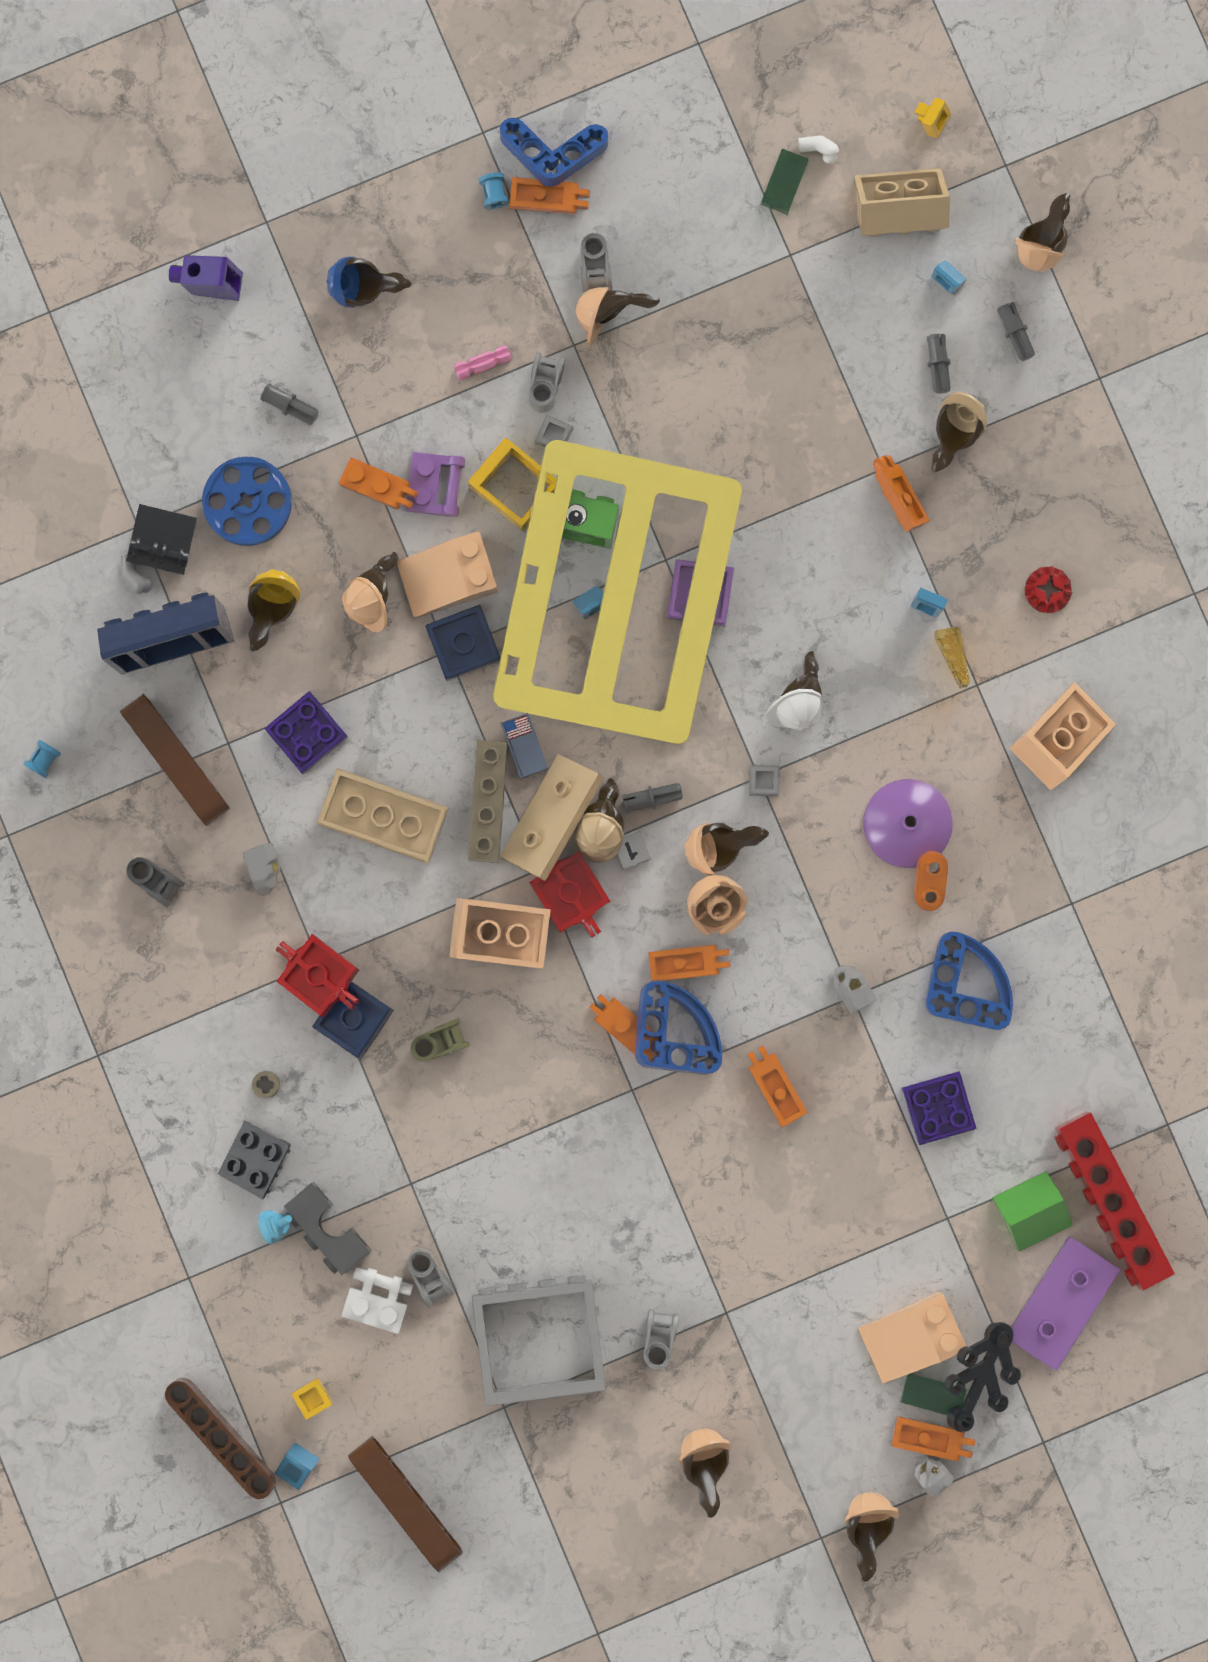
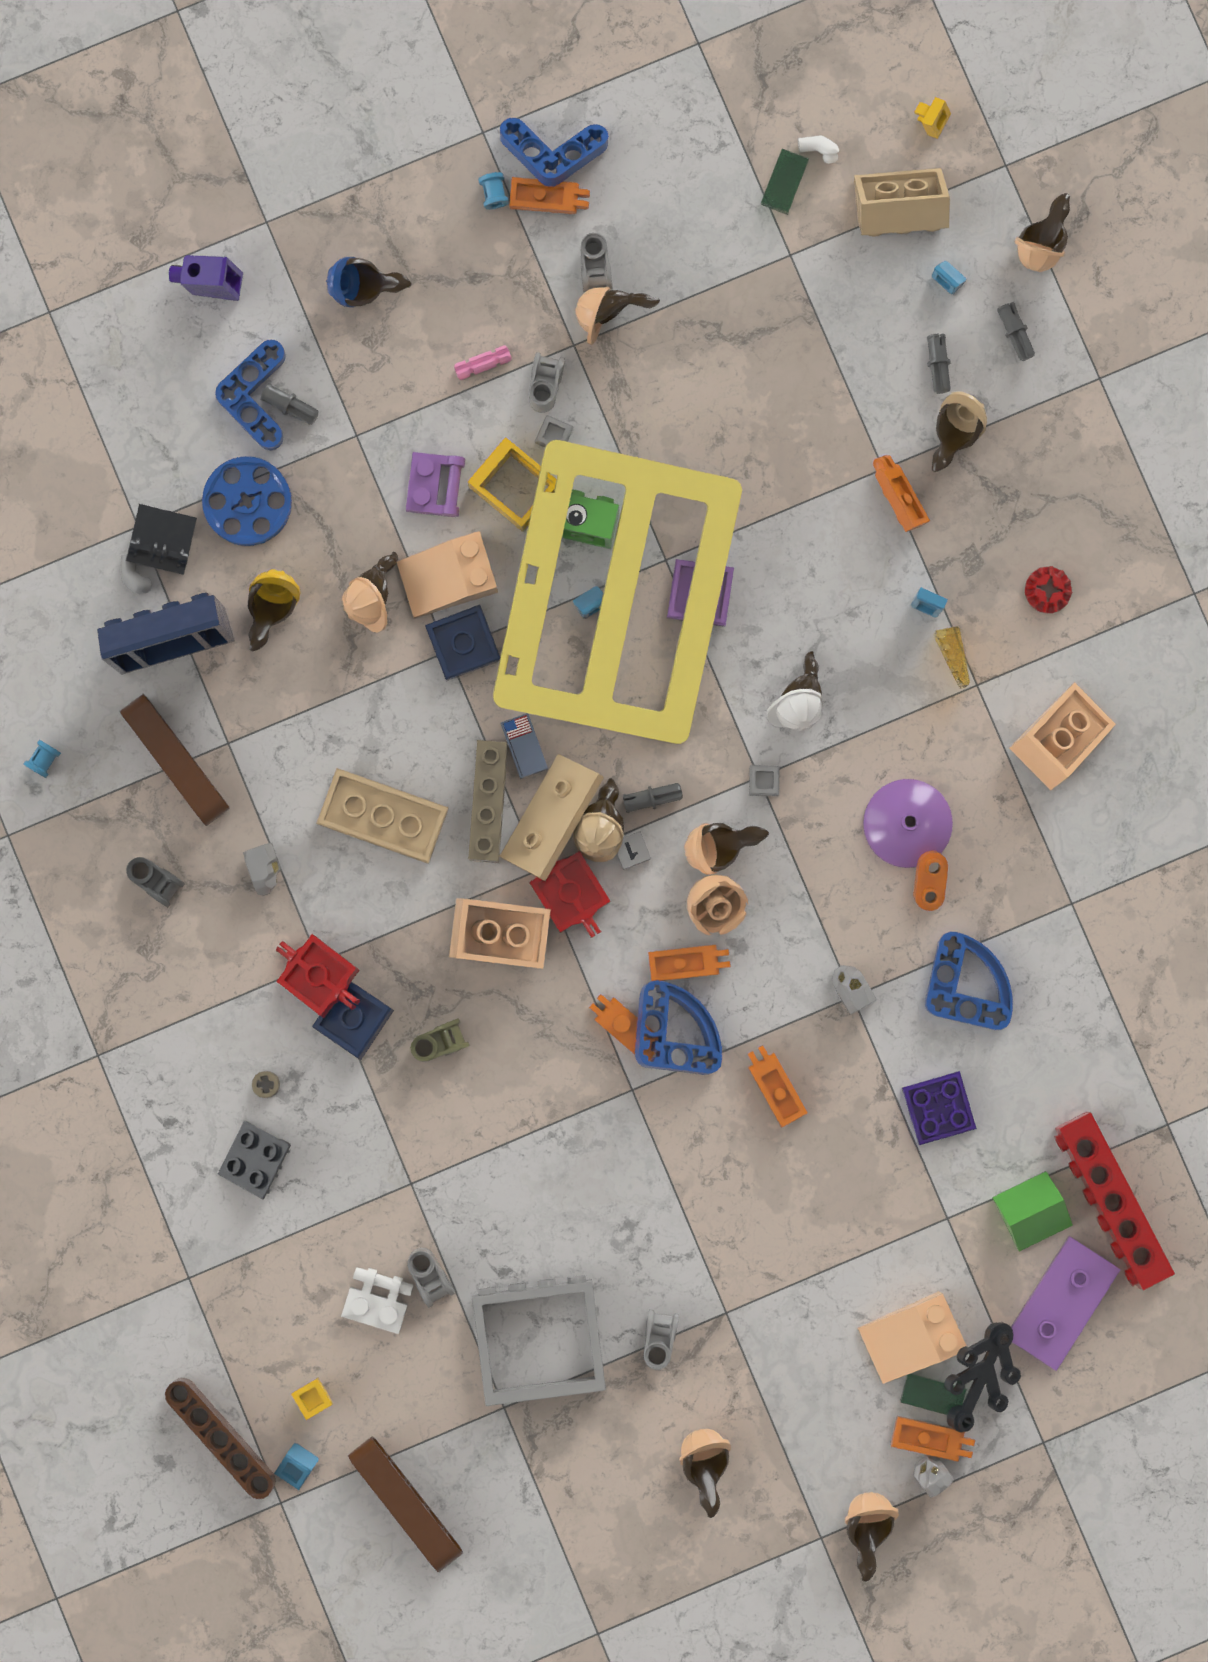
(243, 400): none -> blue beam
(273, 1225): medium azure piece -> none
(306, 732): dark purple tile -> none
(340, 1251): dark grey arch -> none
(377, 484): orange hinge -> none

